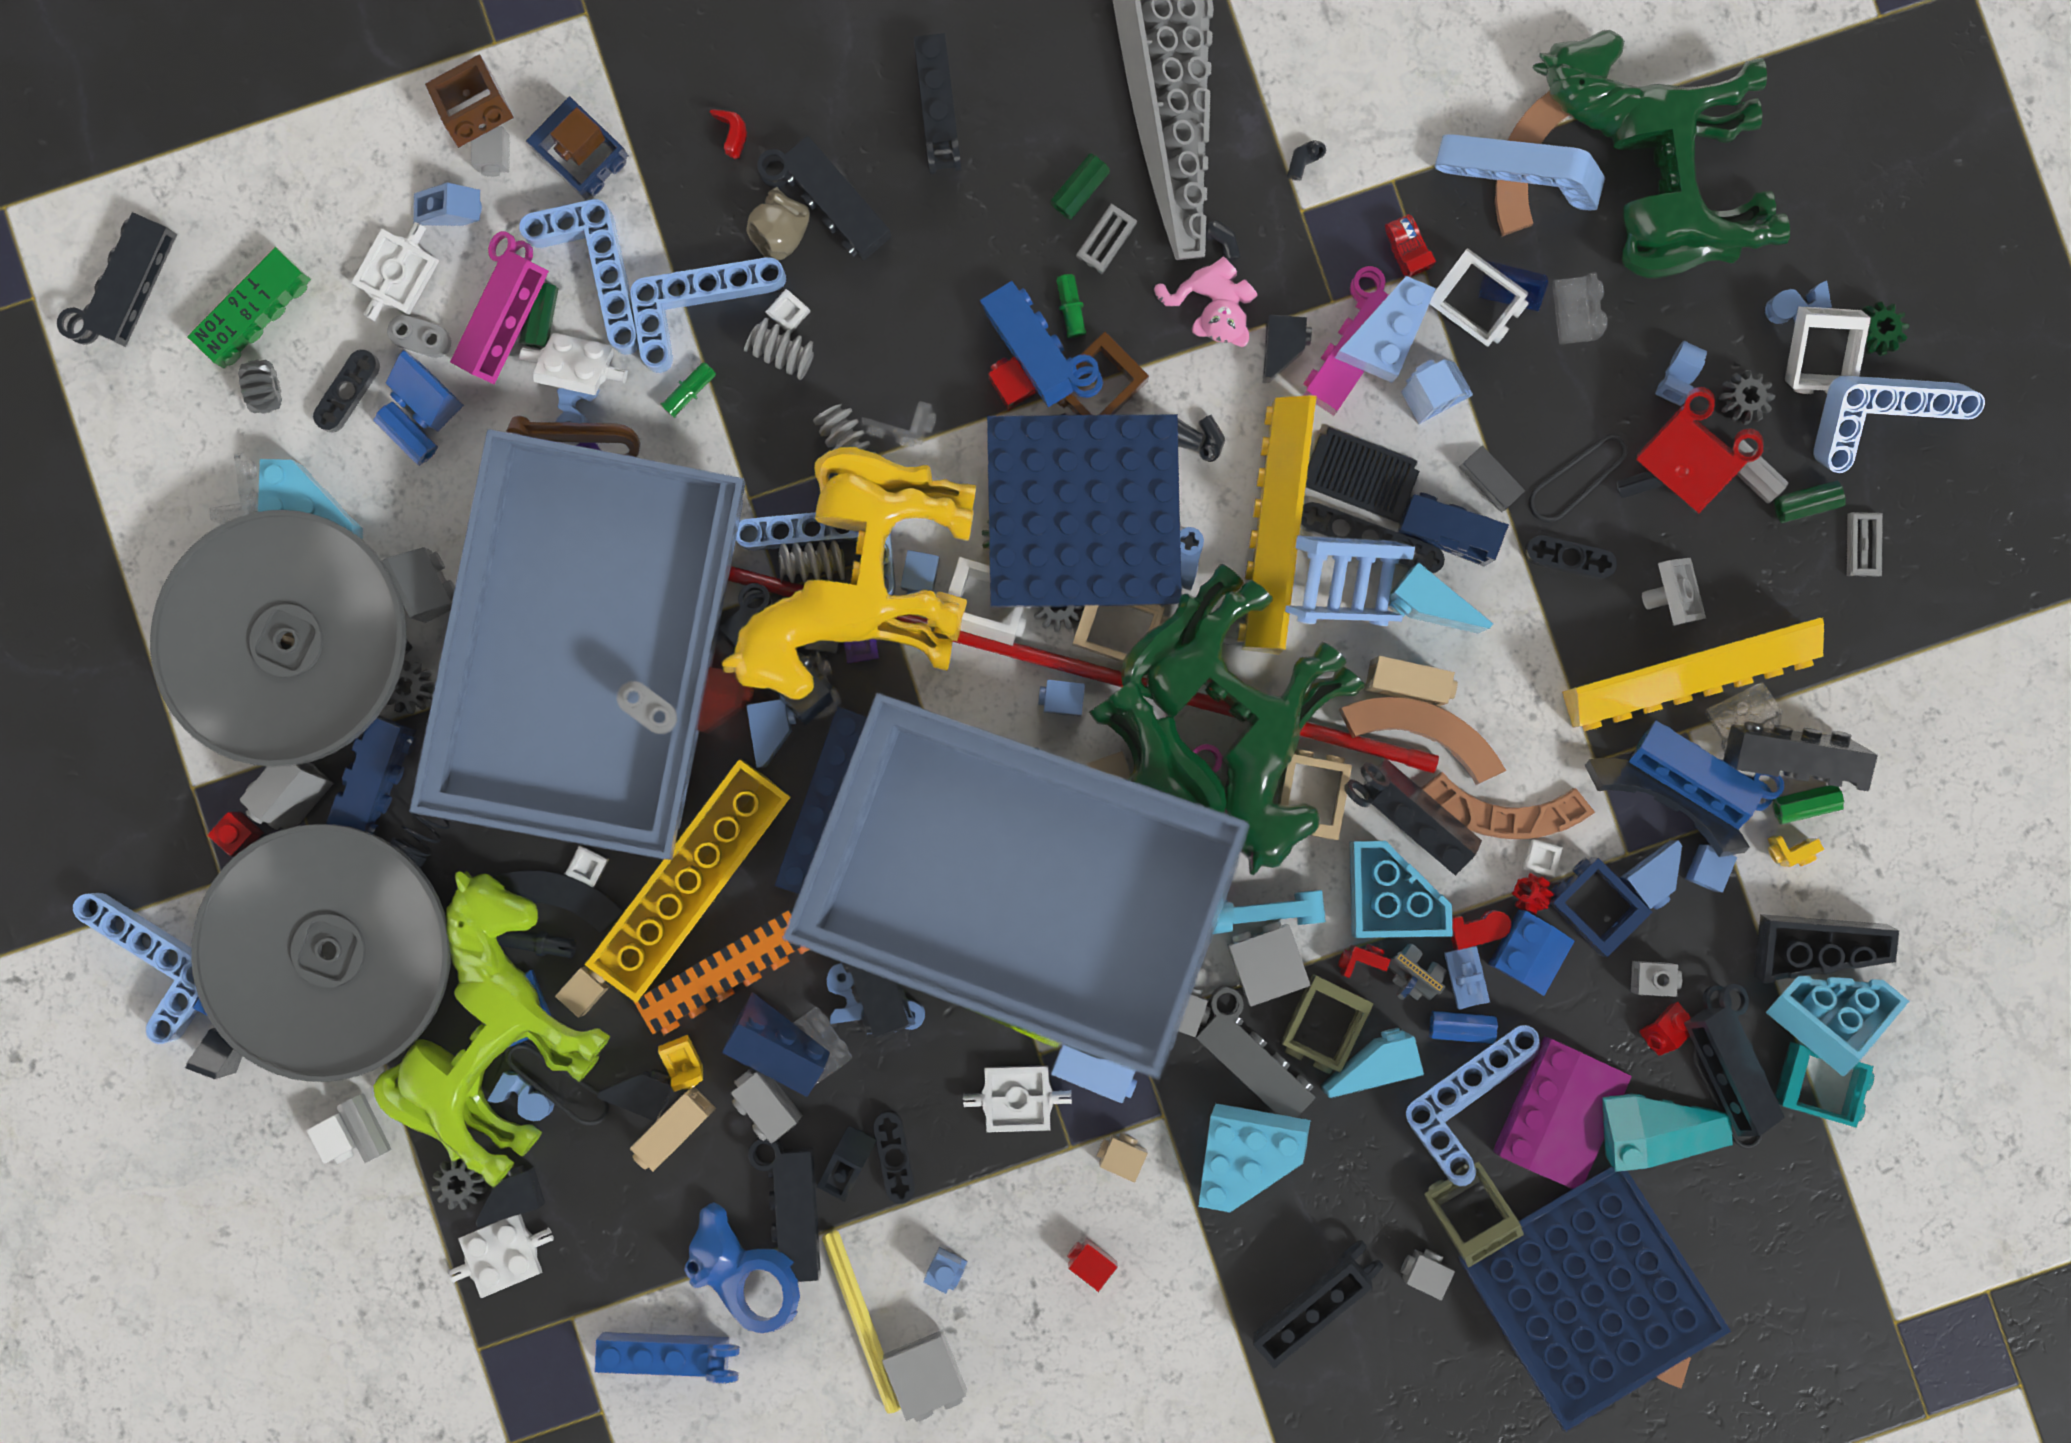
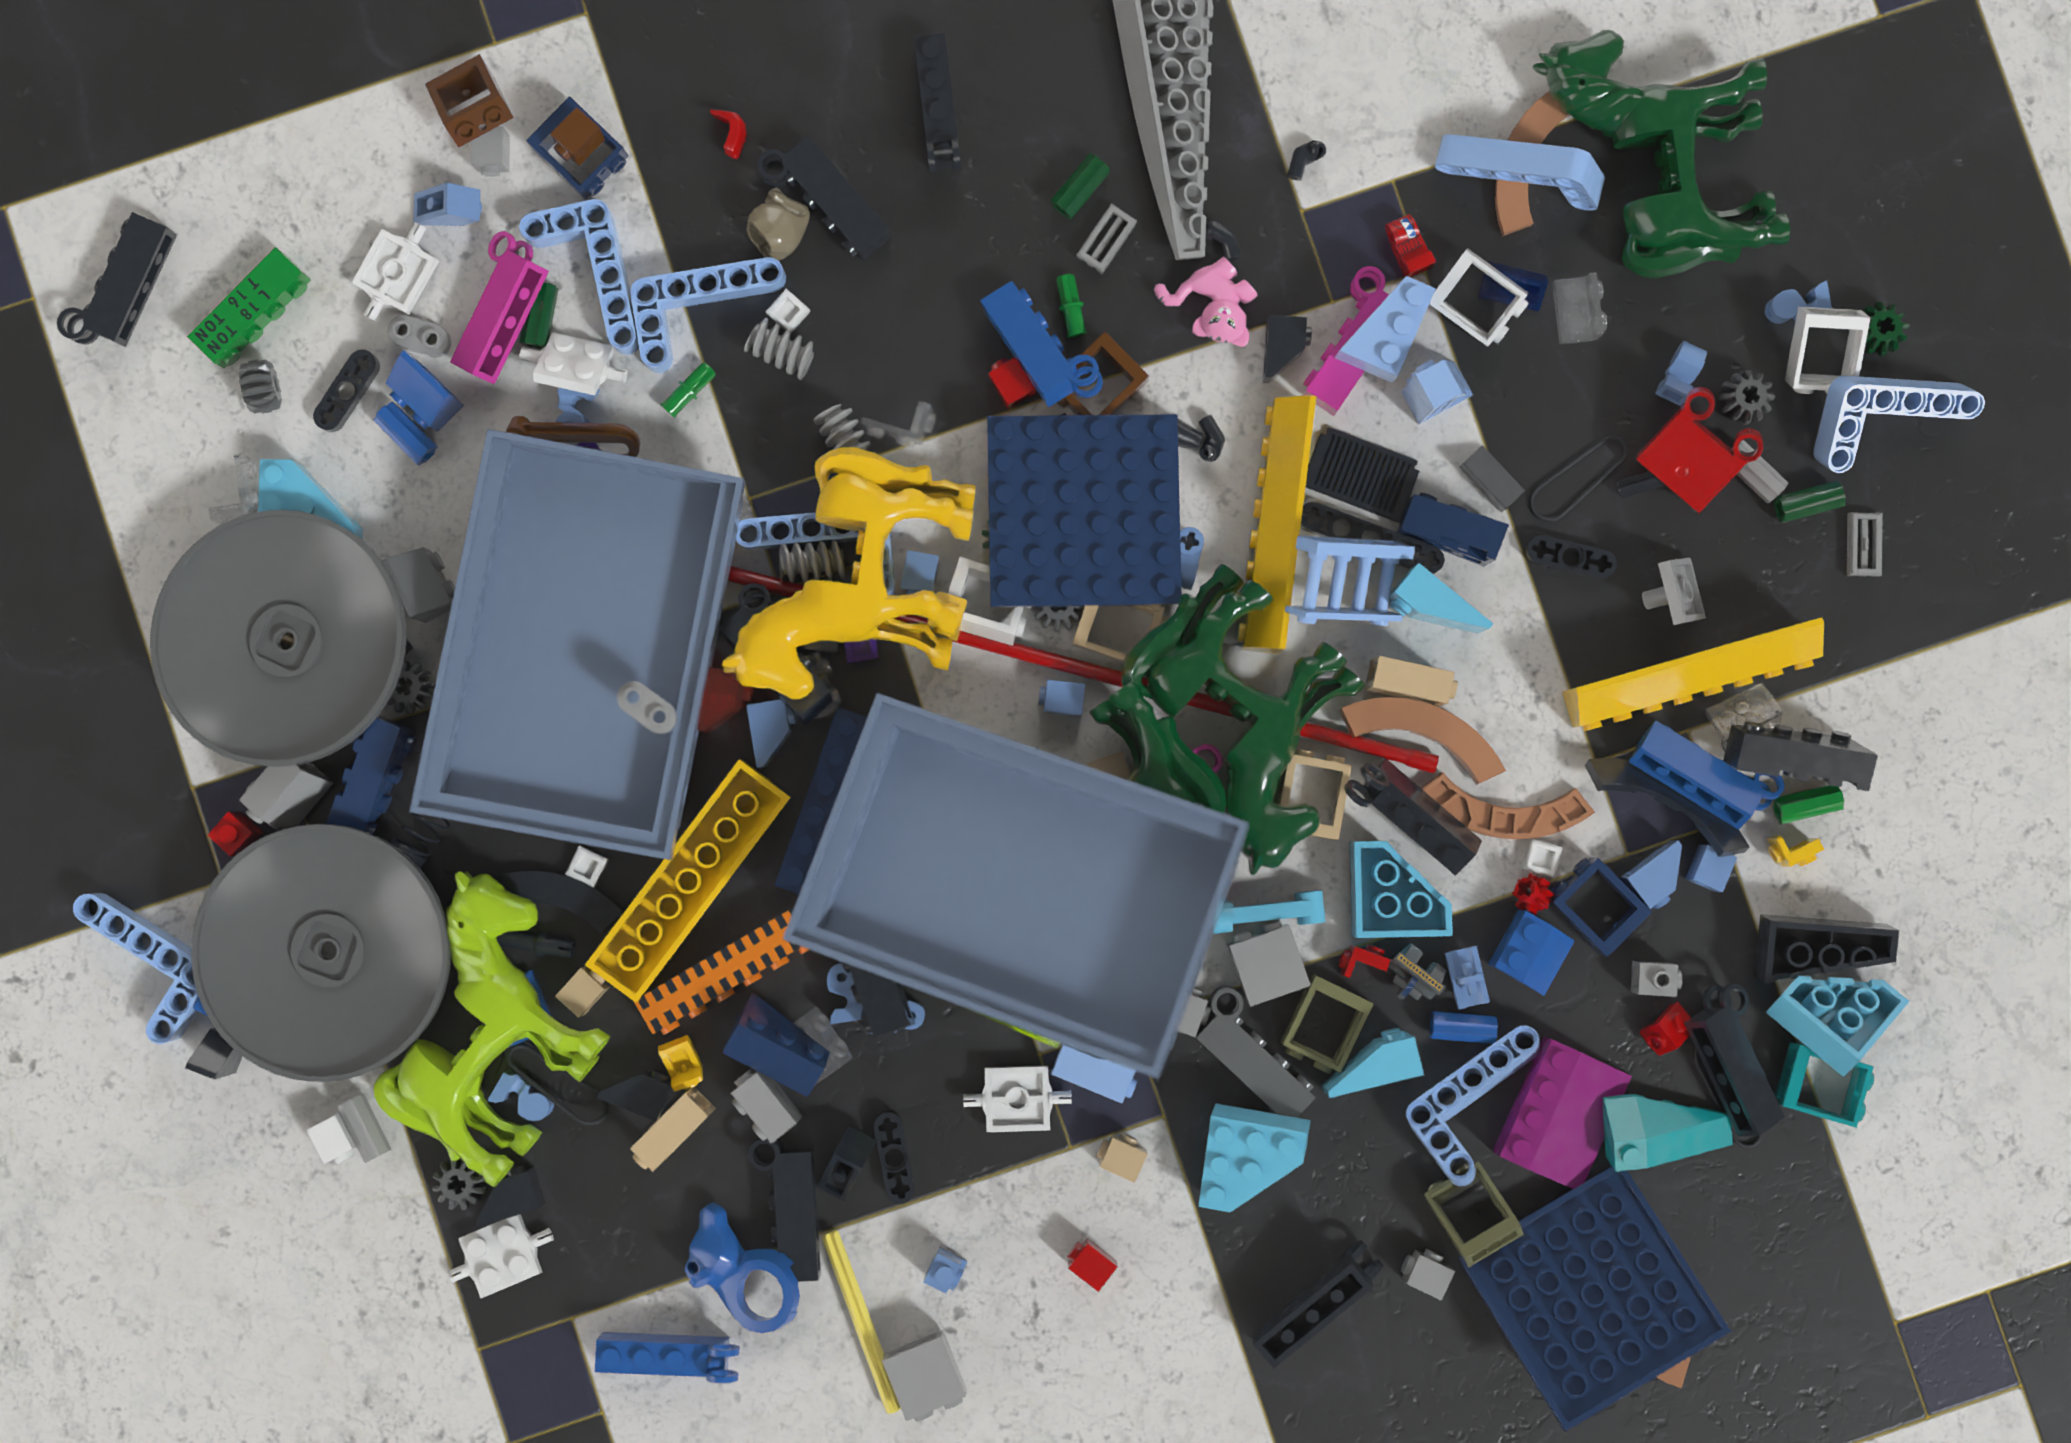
(1490, 927): red leg -> none

